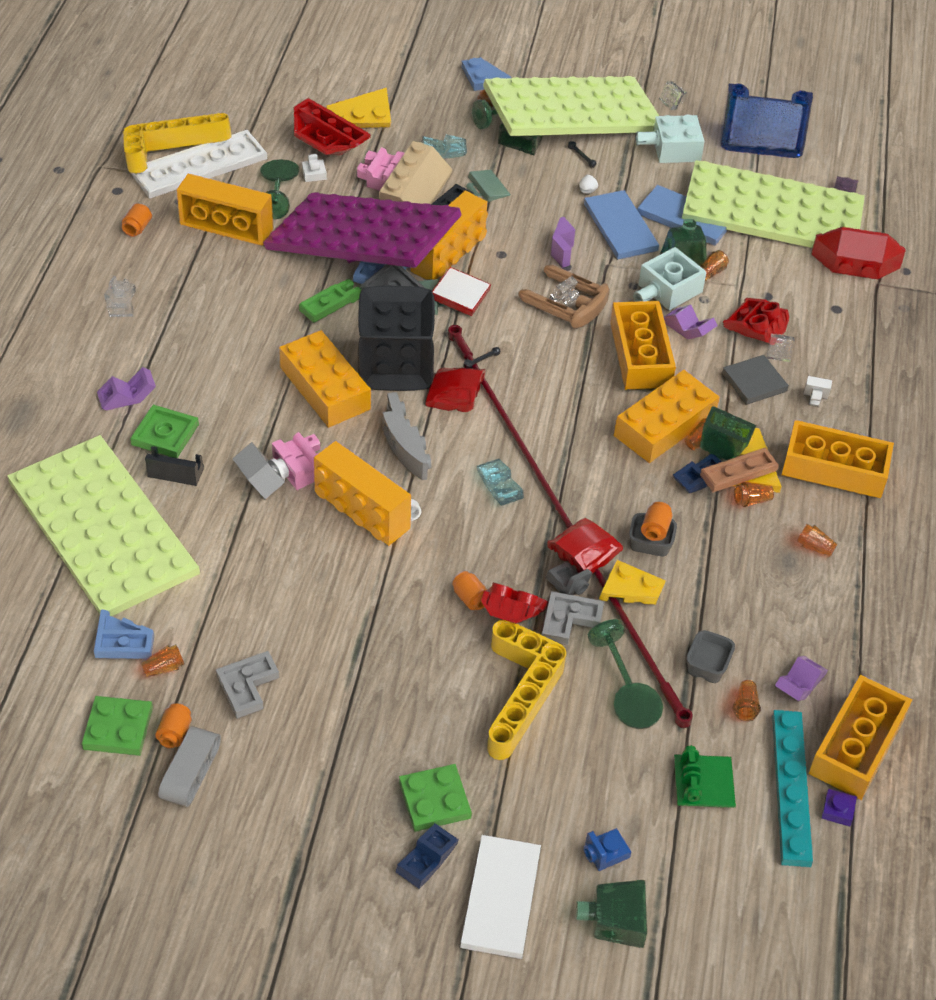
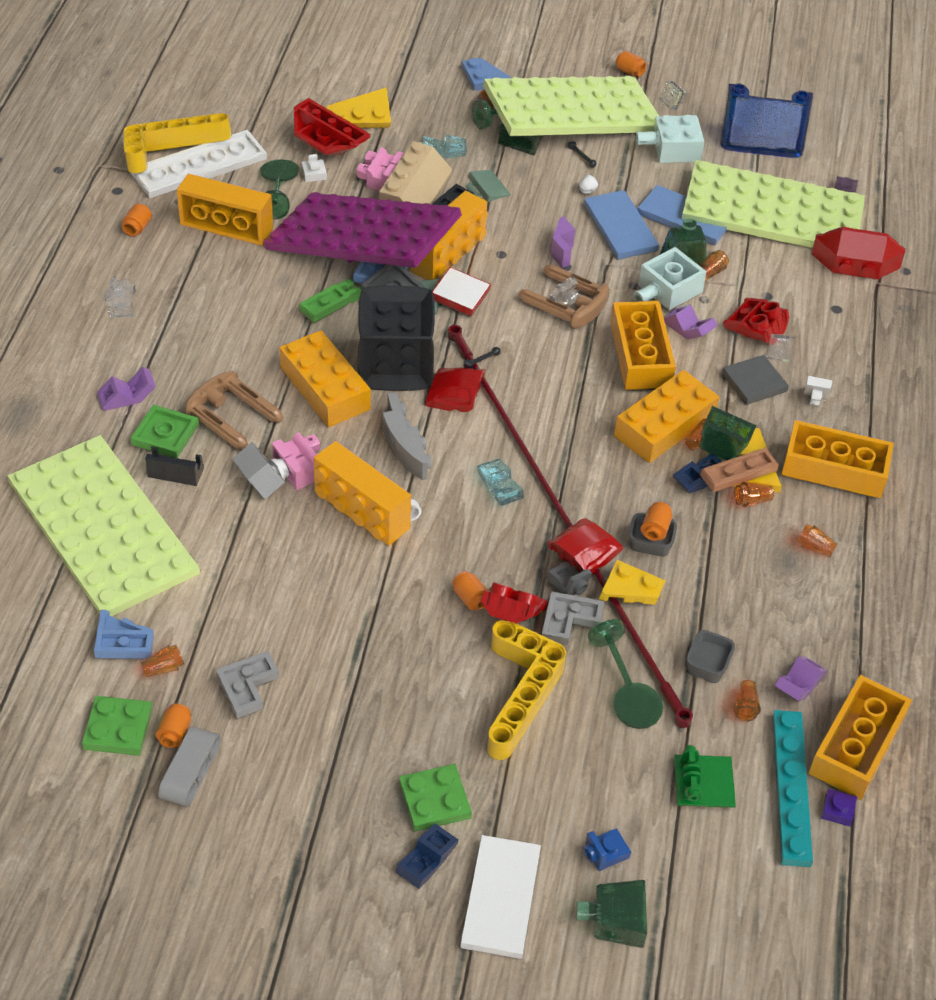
(213, 391): none -> medium nougat piece
(631, 64): none -> orange brick

